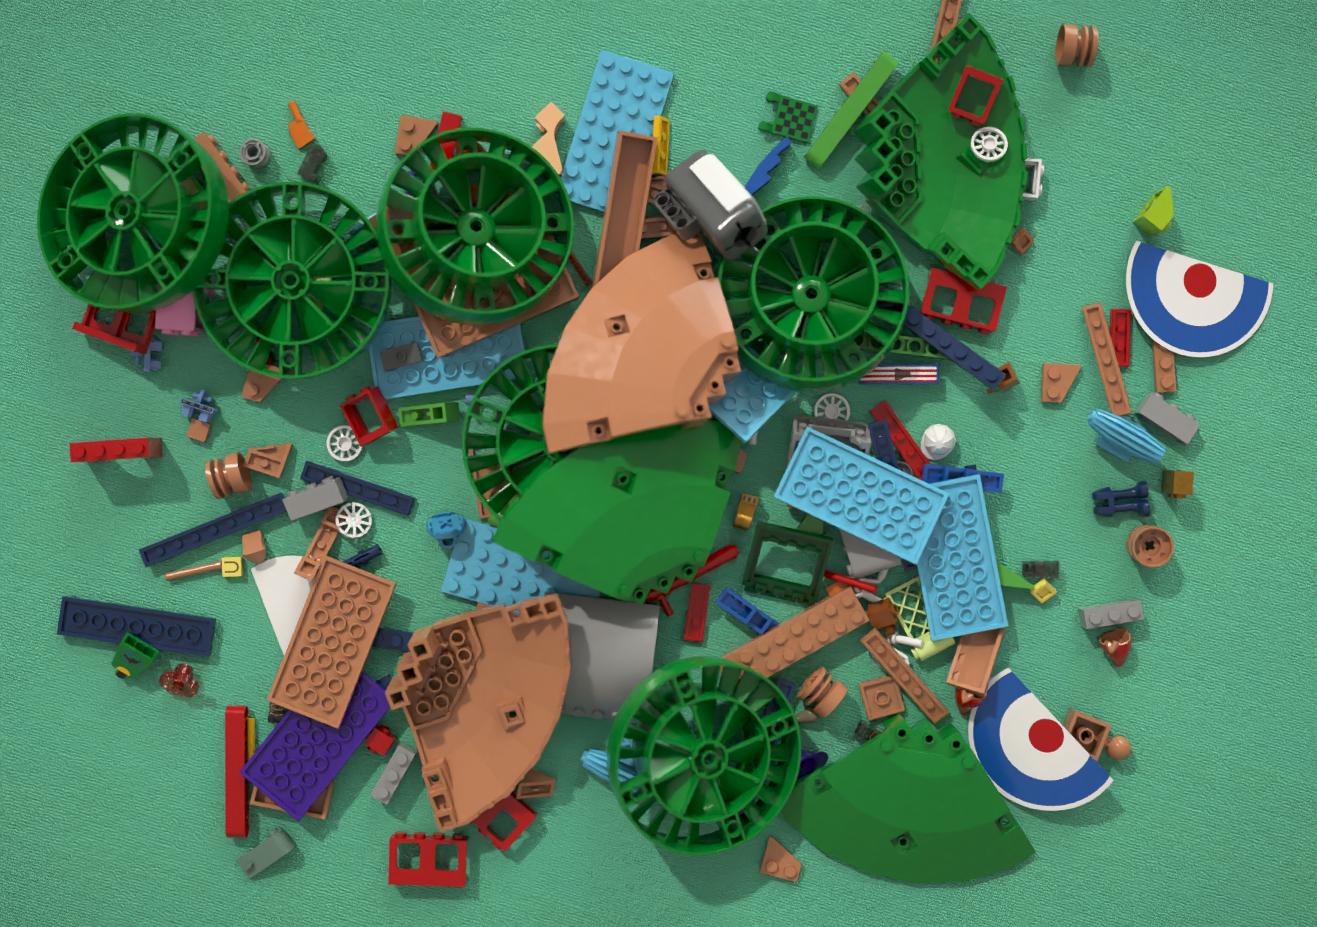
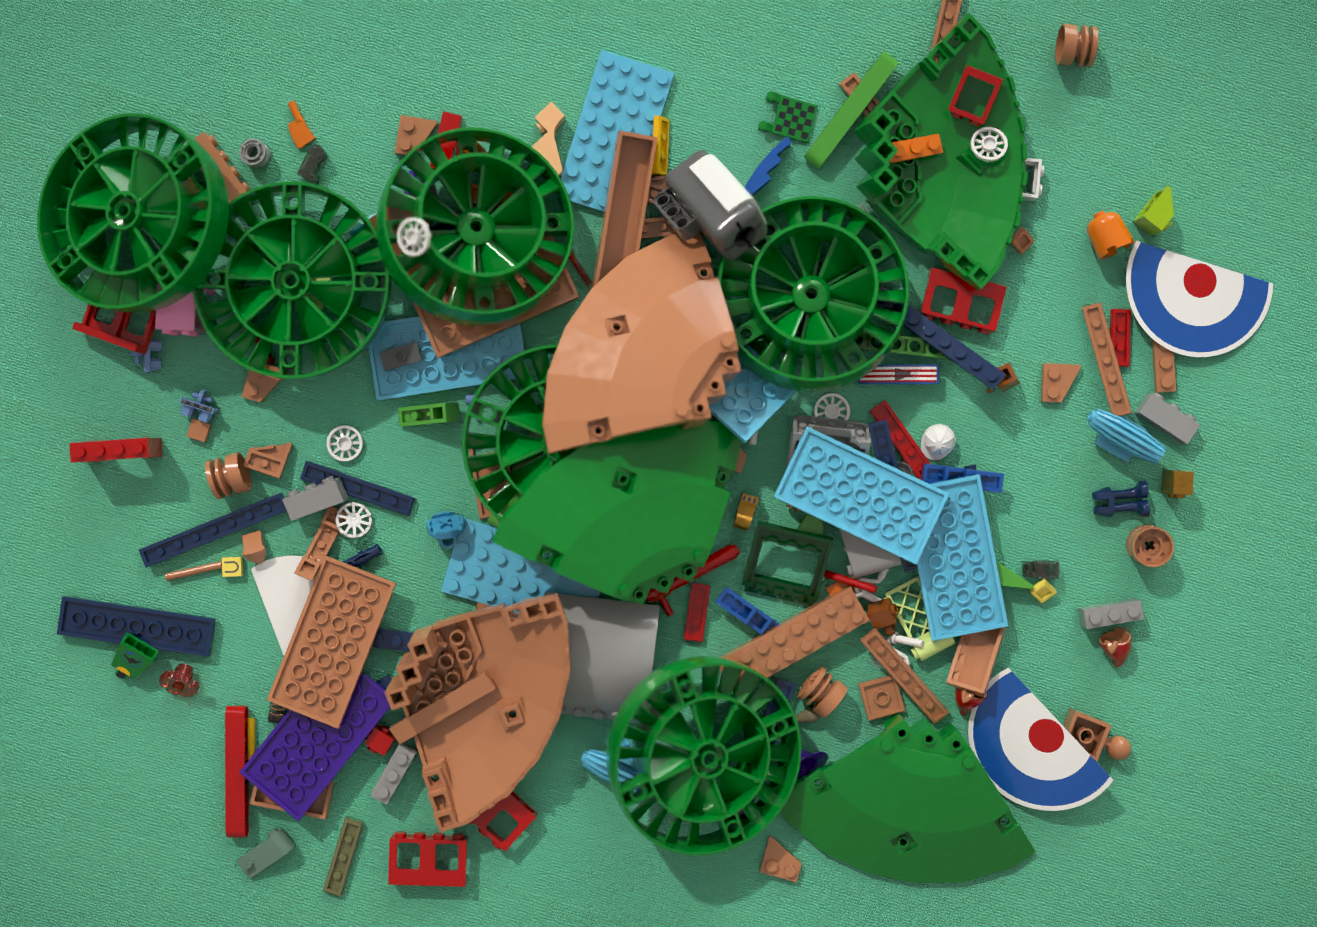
(343, 856): none -> olive tile
(356, 422): red window -> none
(413, 236): none -> white wheel
(442, 707): none -> nougat tile
(535, 785): nougat slope -> none
(865, 731): clear smoke leg -> none
(917, 148): none -> orange plate
(1108, 234): none -> orange cylinder

